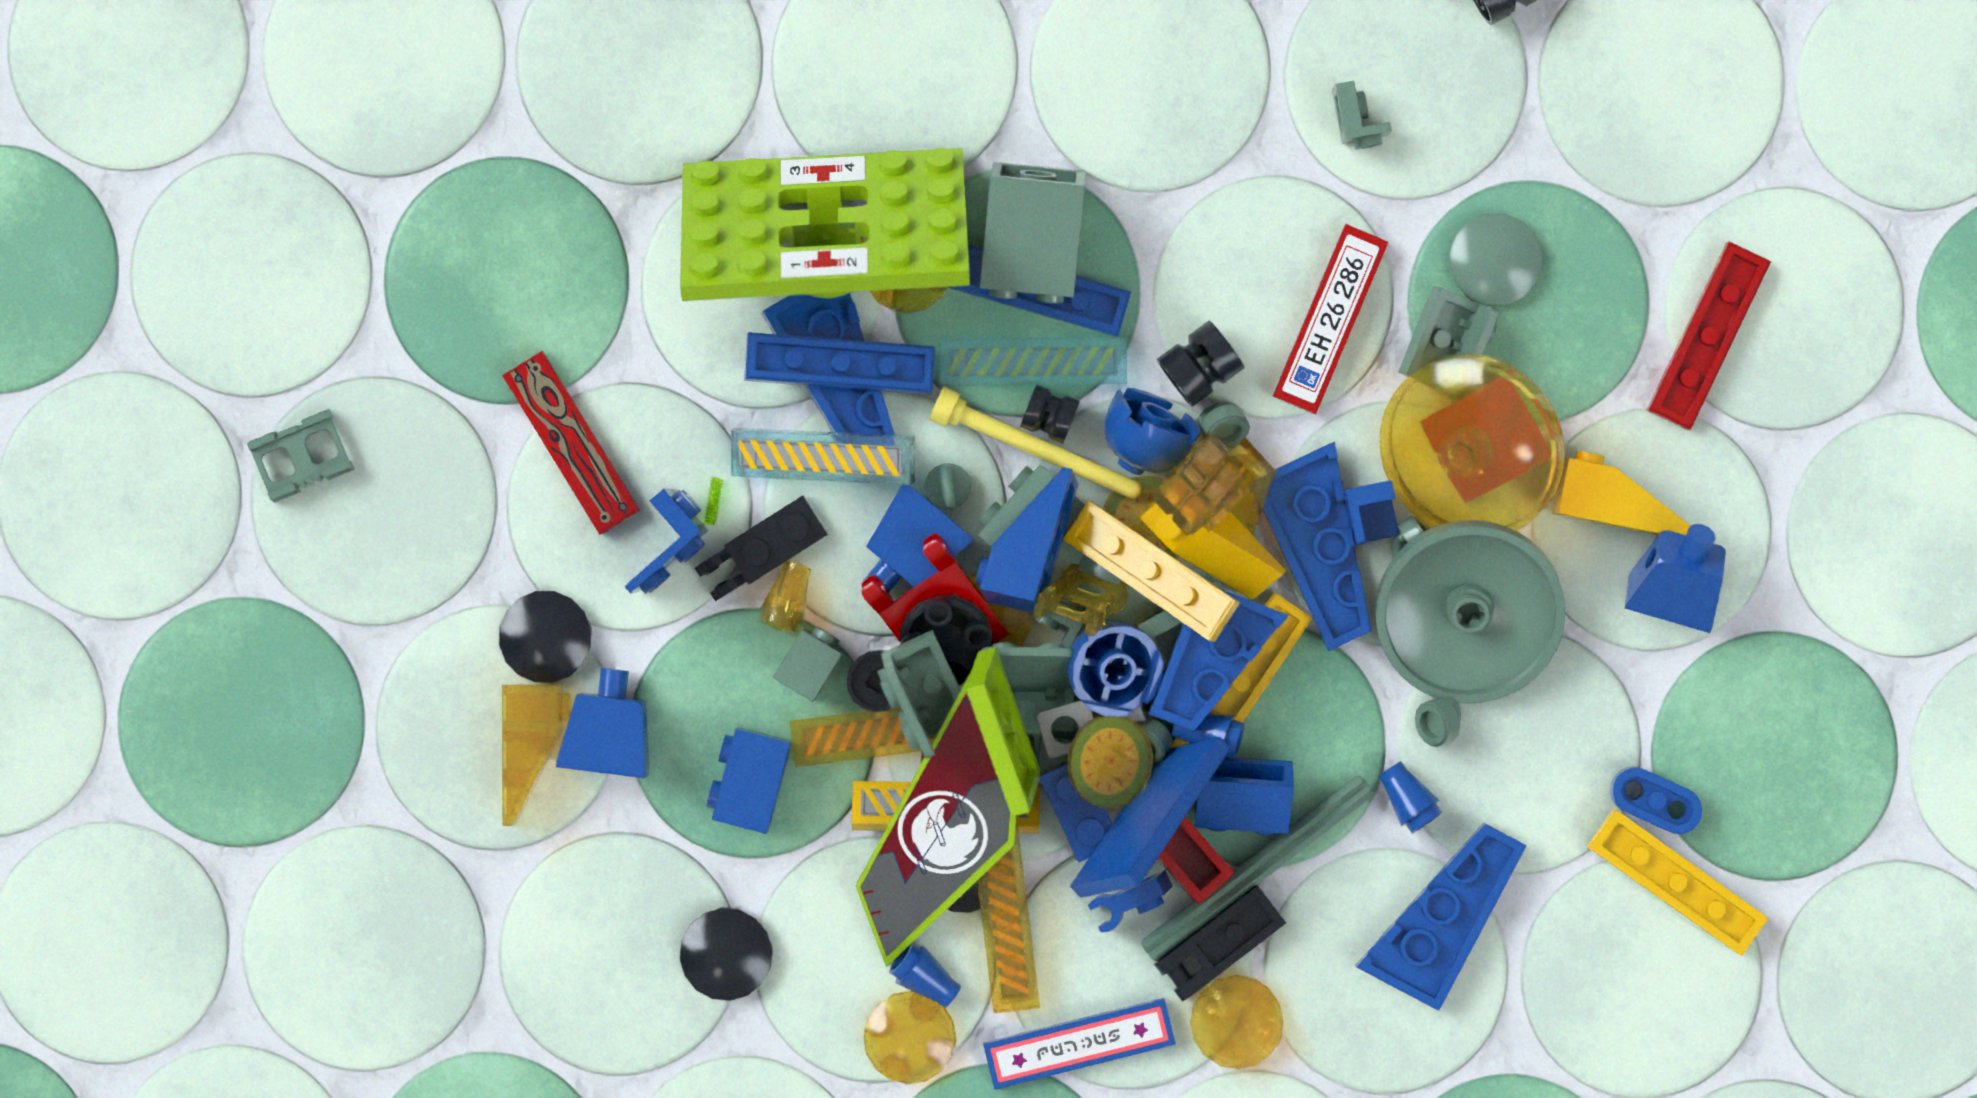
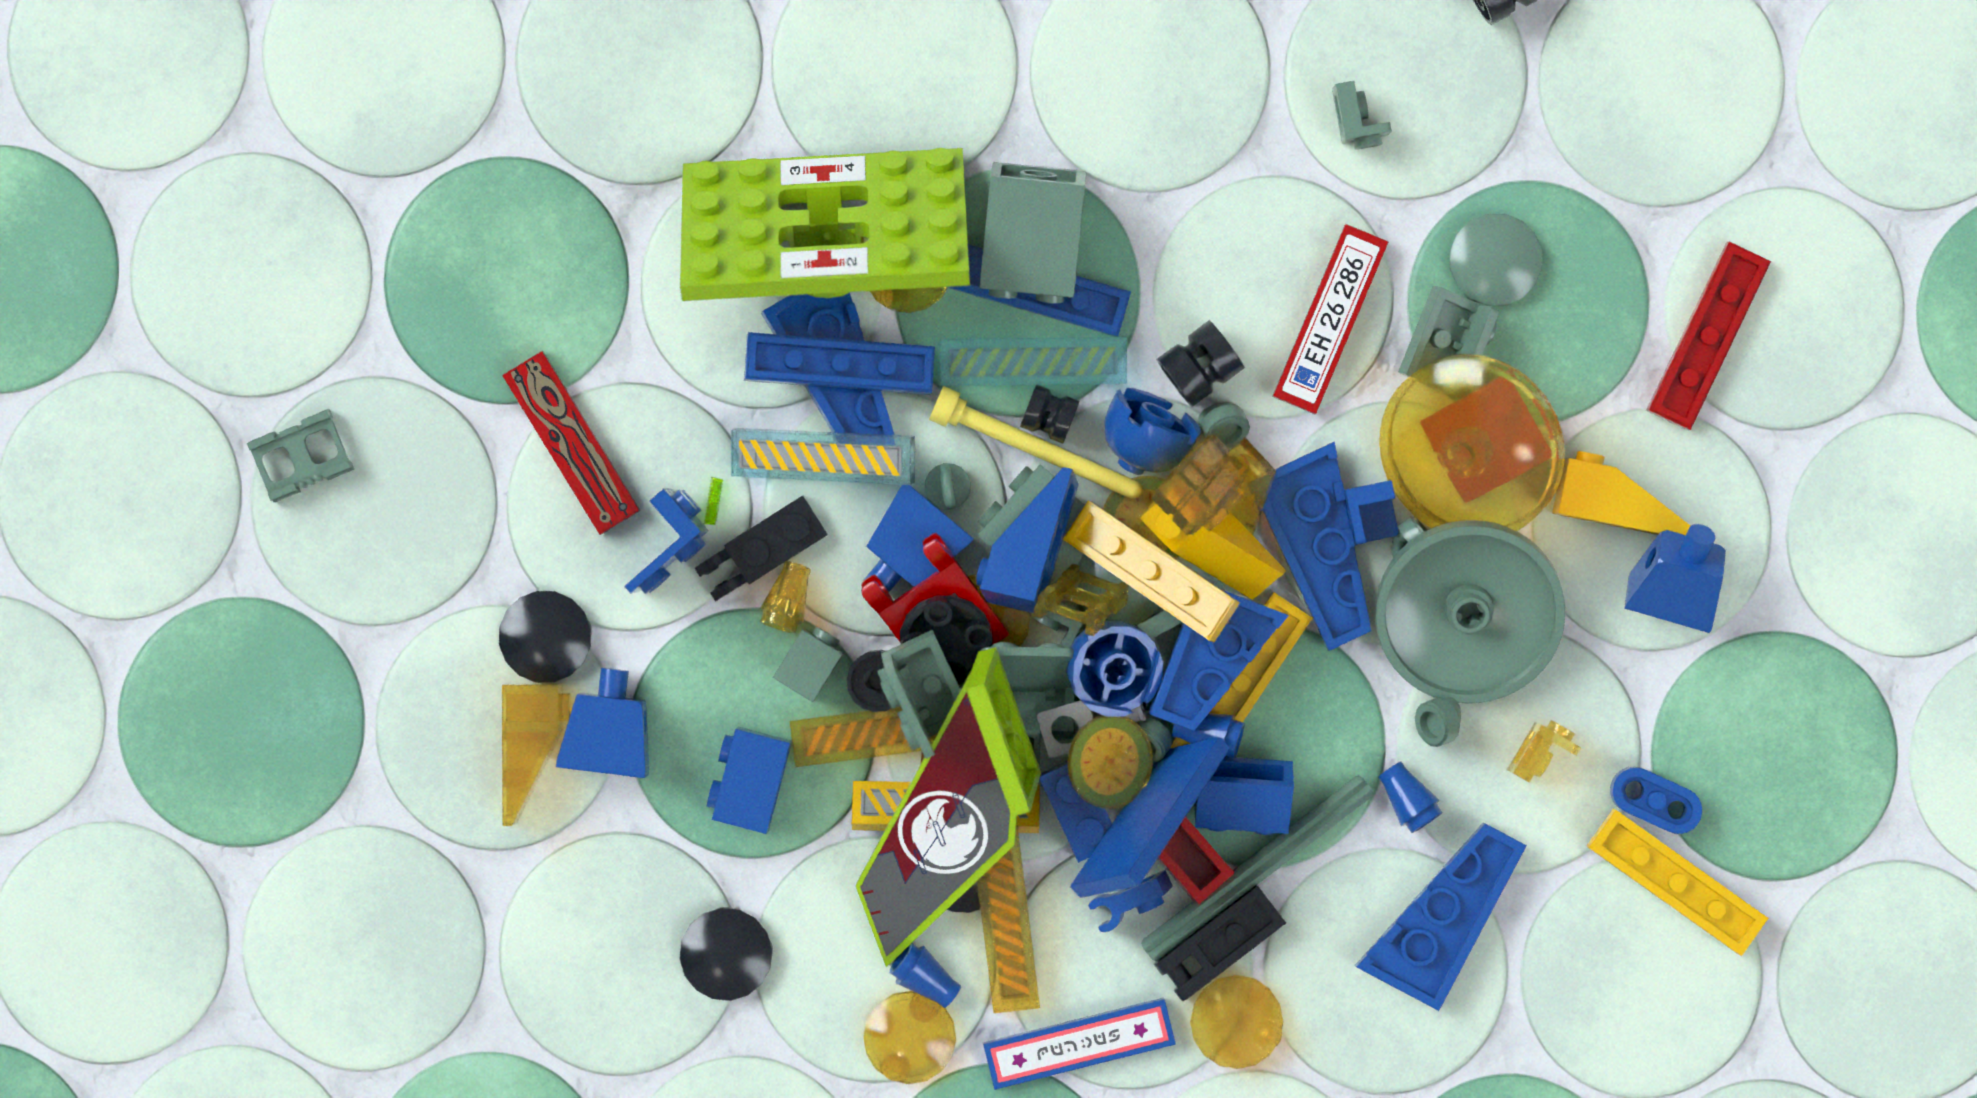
(1533, 753): none -> clear yellow bracket

